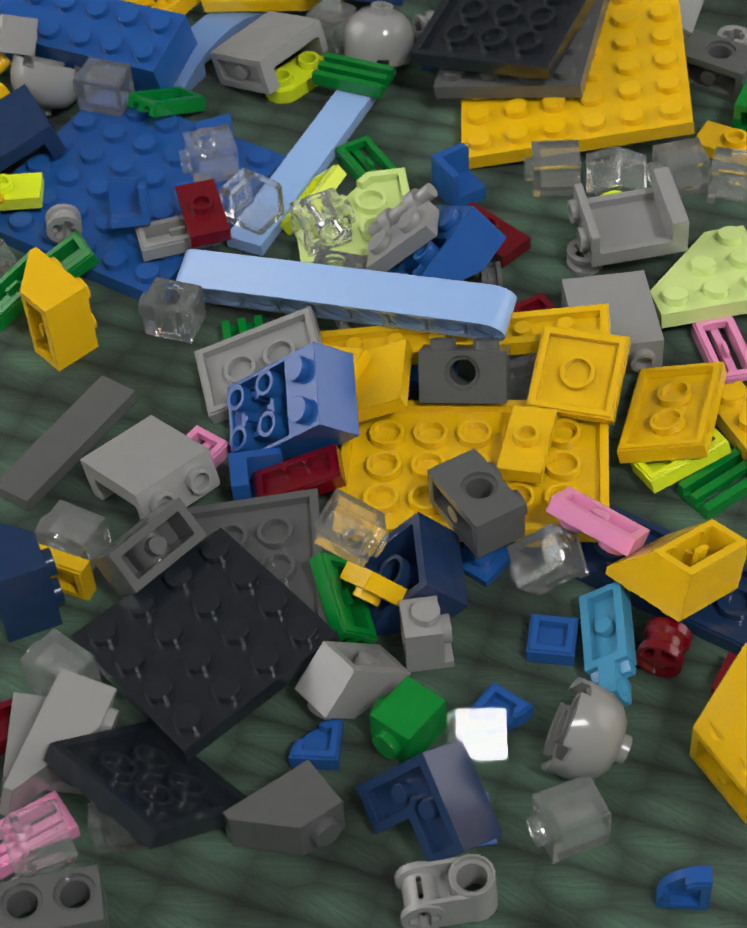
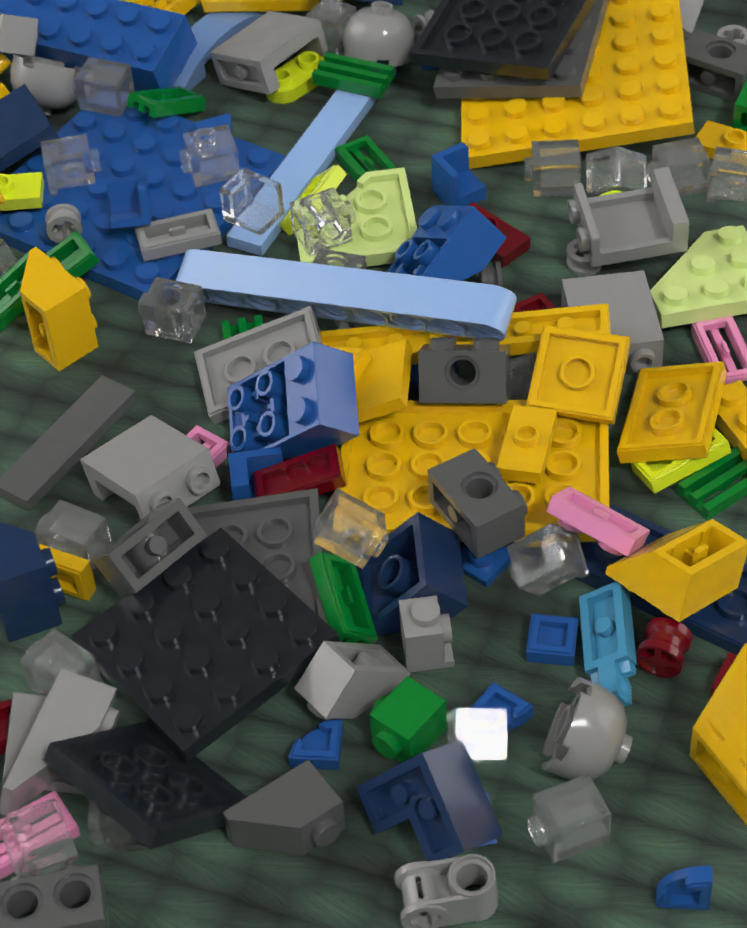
(69, 162): none -> clear brick
(203, 213): dark red plate -> none
(372, 586): yellow plate -> none
(403, 229): light grey plate -> none

